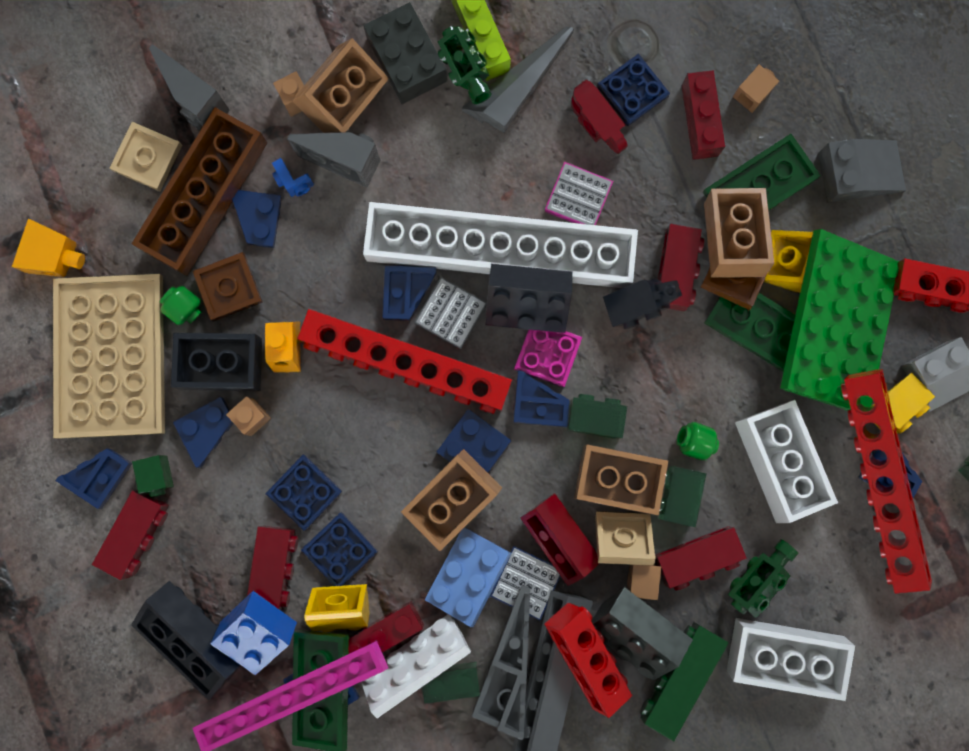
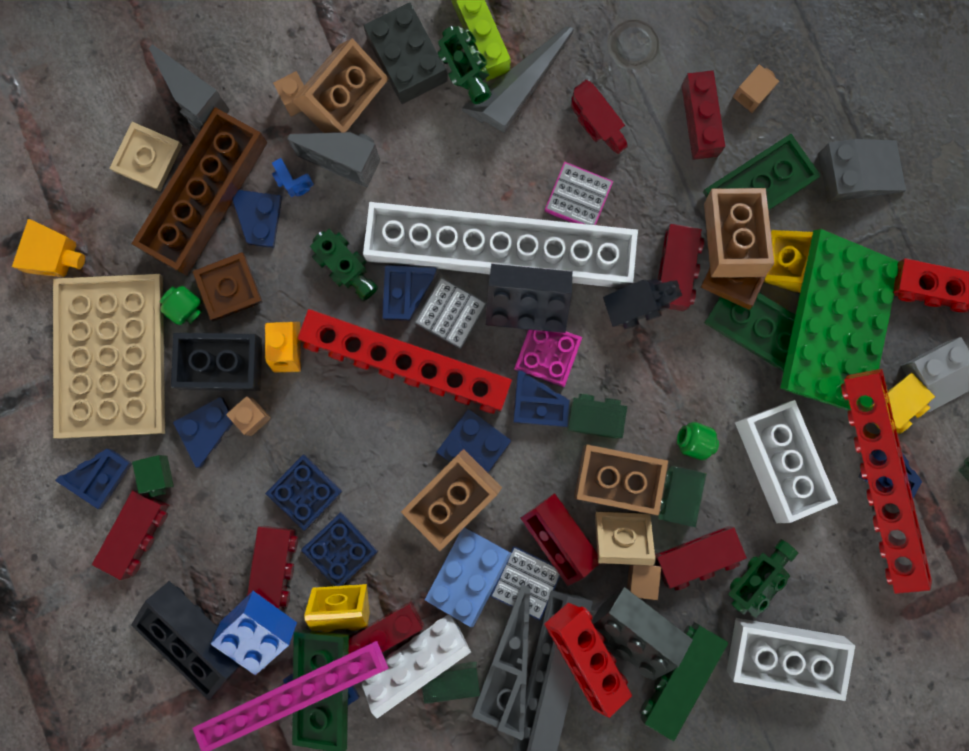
(337, 257): none -> dark green brick
(633, 89): dark blue tile -> none

